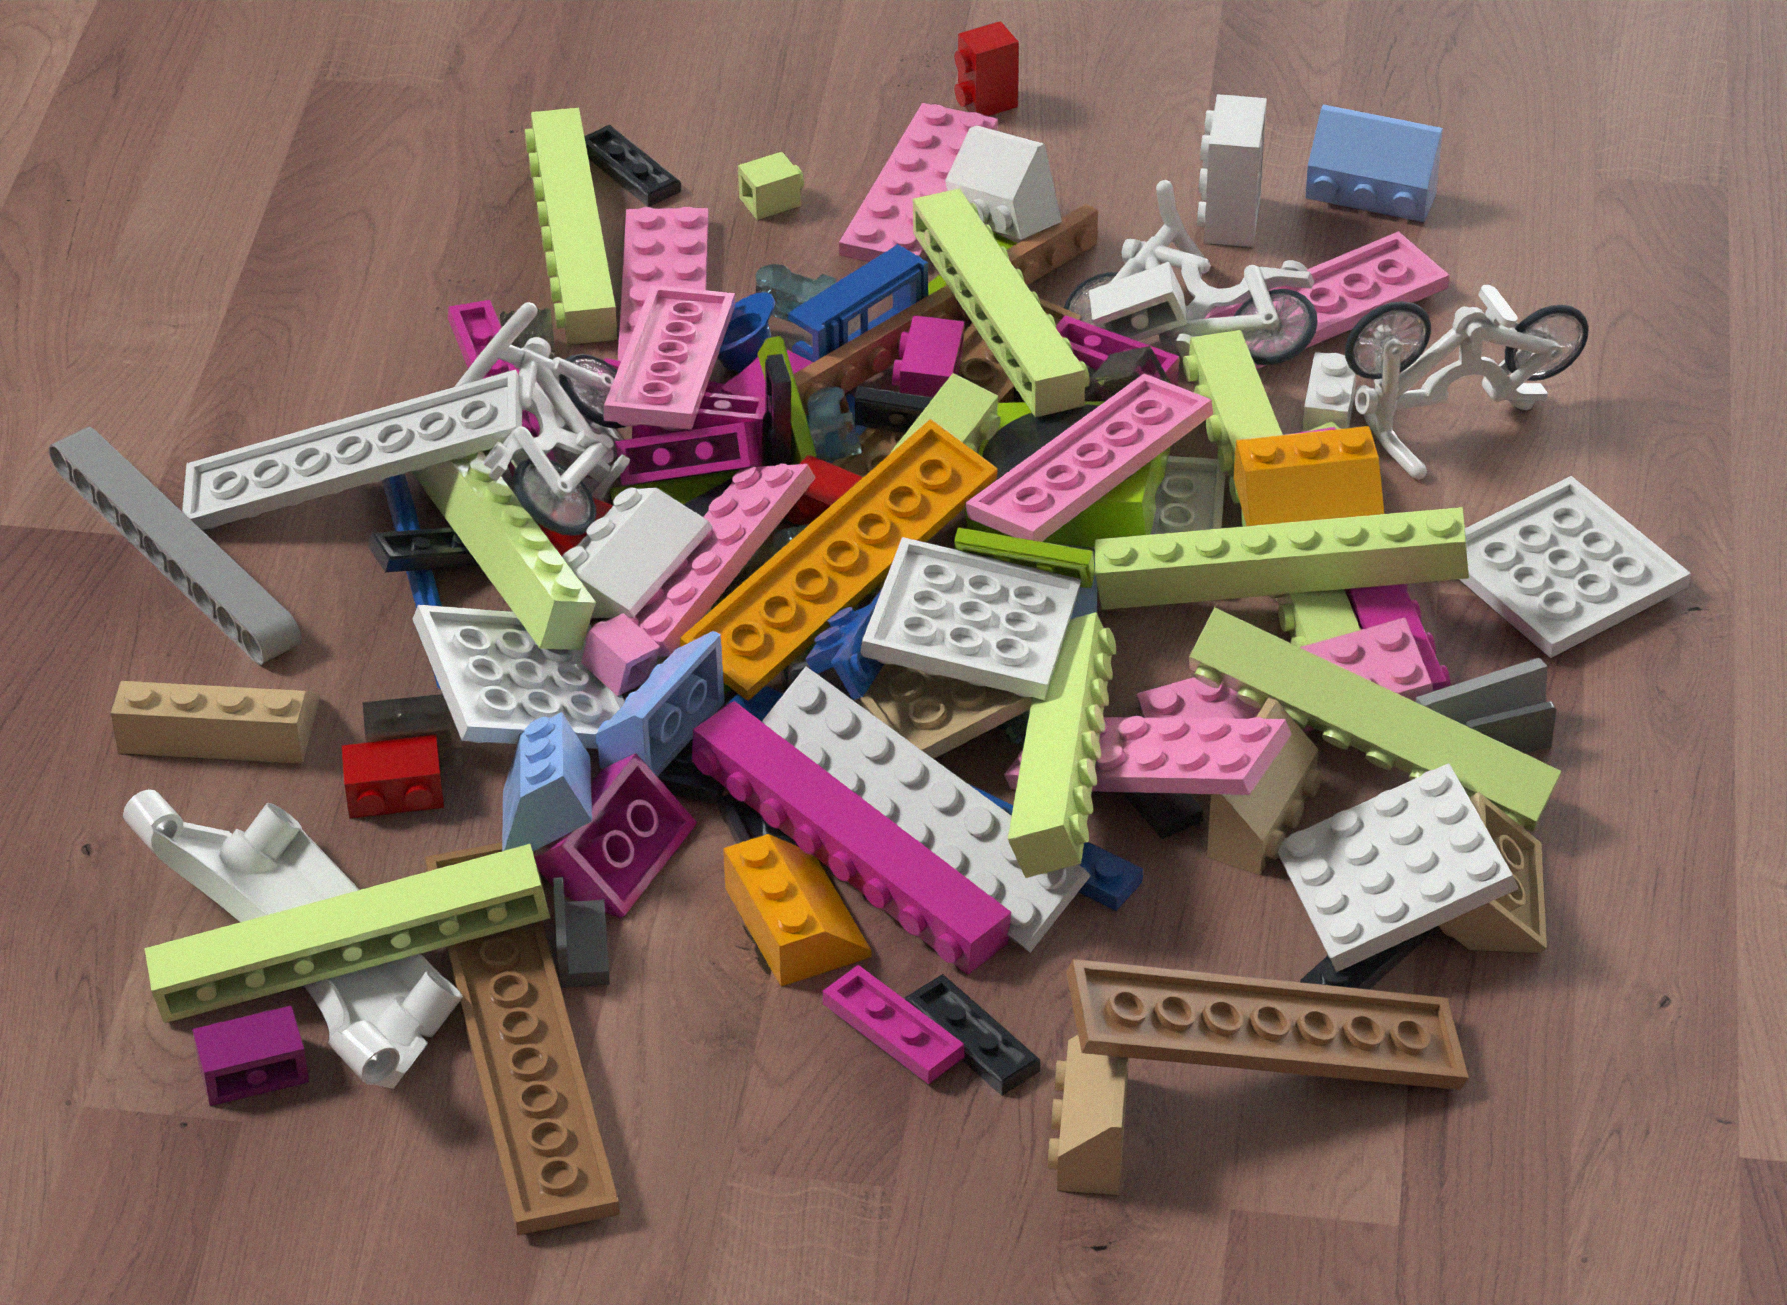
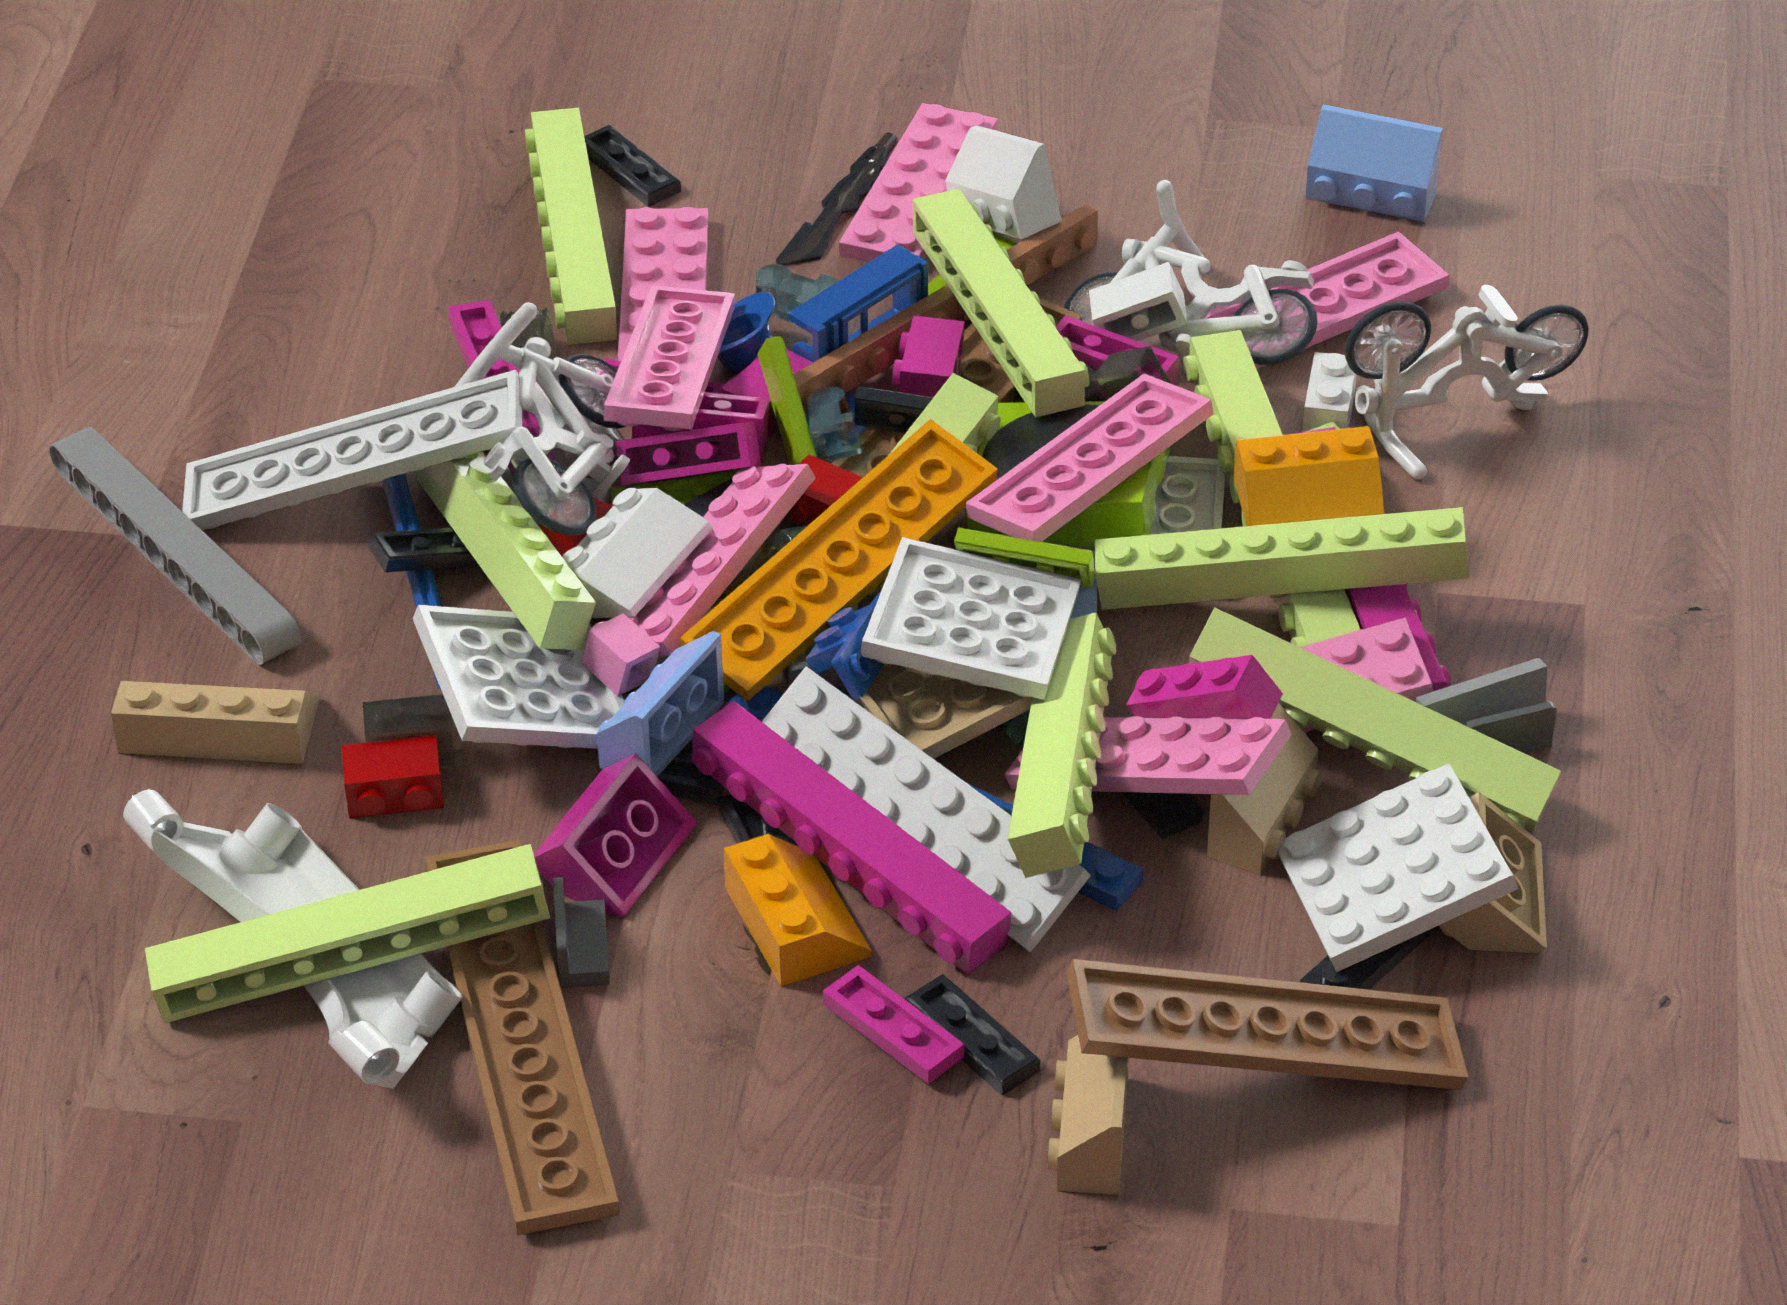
(250, 1055): magenta brick -> none
(546, 785): light blue slope -> none
(770, 185): yellowish green brick -> none
(777, 411): black tile -> none
(813, 238): none -> black sword
(987, 69): red brick -> none
(1206, 690): none -> dark pink brick
(1232, 170): white brick -> none
(1566, 566): white plate -> none

